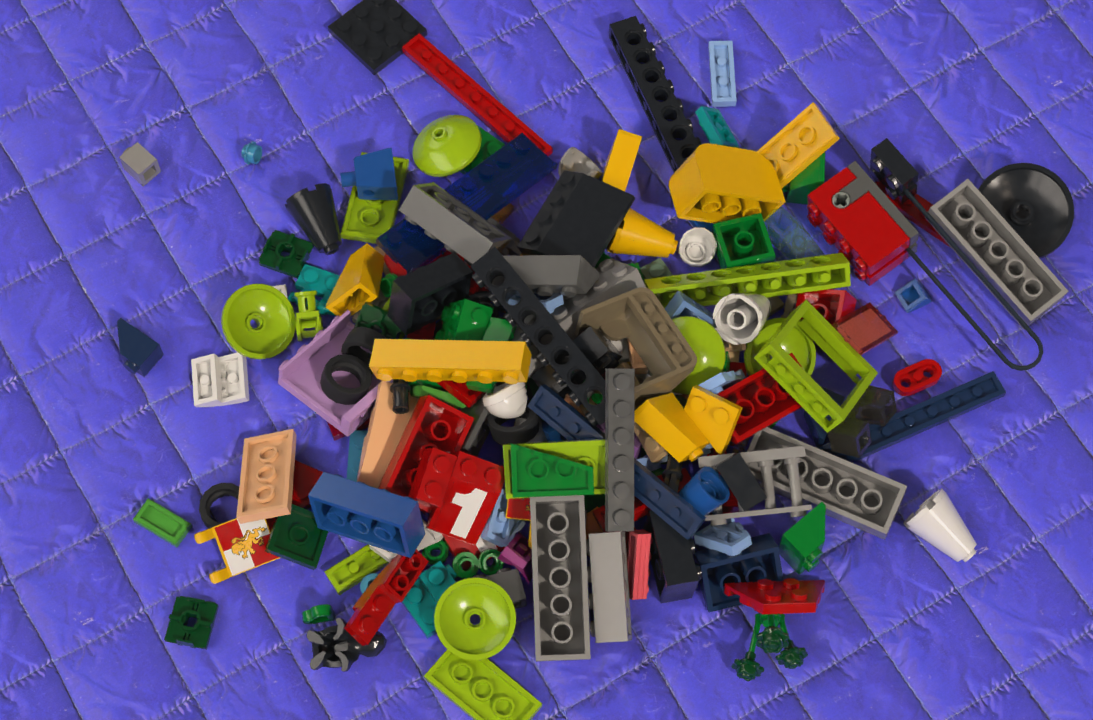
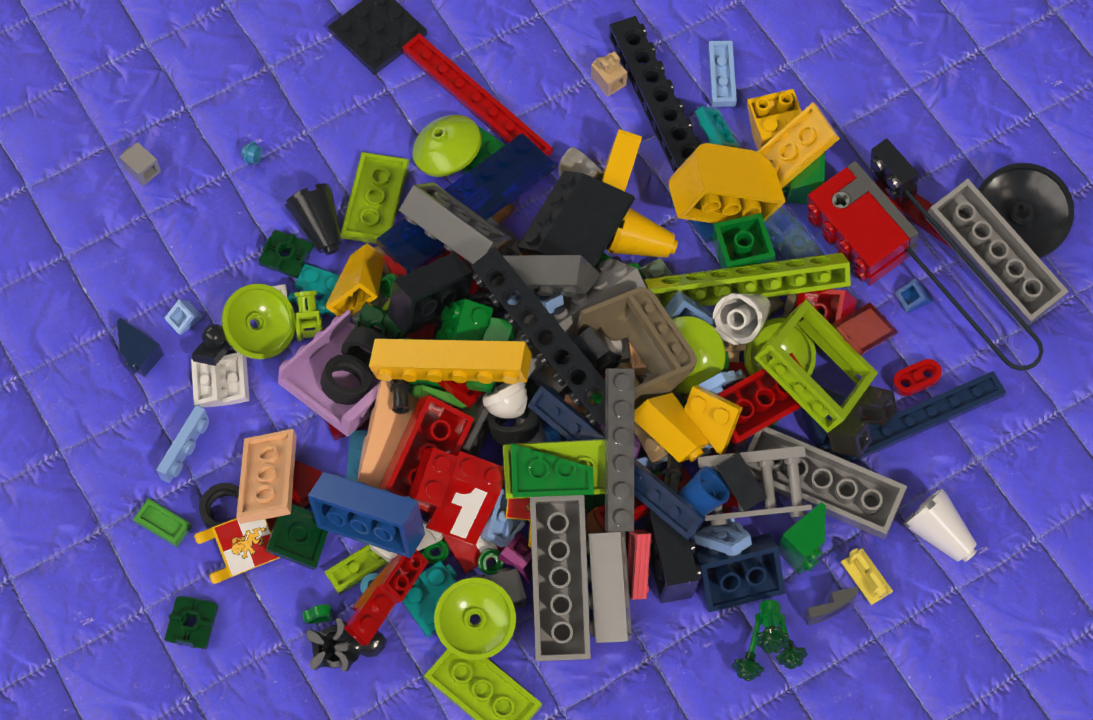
(183, 316): none -> light blue slope
(183, 444): none -> light blue plate
(213, 346): none -> black tile
(373, 176): blue torso -> none
(459, 559): green plate -> none
(609, 73): none -> tan brick
(697, 247): white hair -> none
(771, 114): none -> yellow slope
(778, 596): red wing -> none
(837, 603): none -> dark grey slope
(866, 576): none -> light yellow hinge

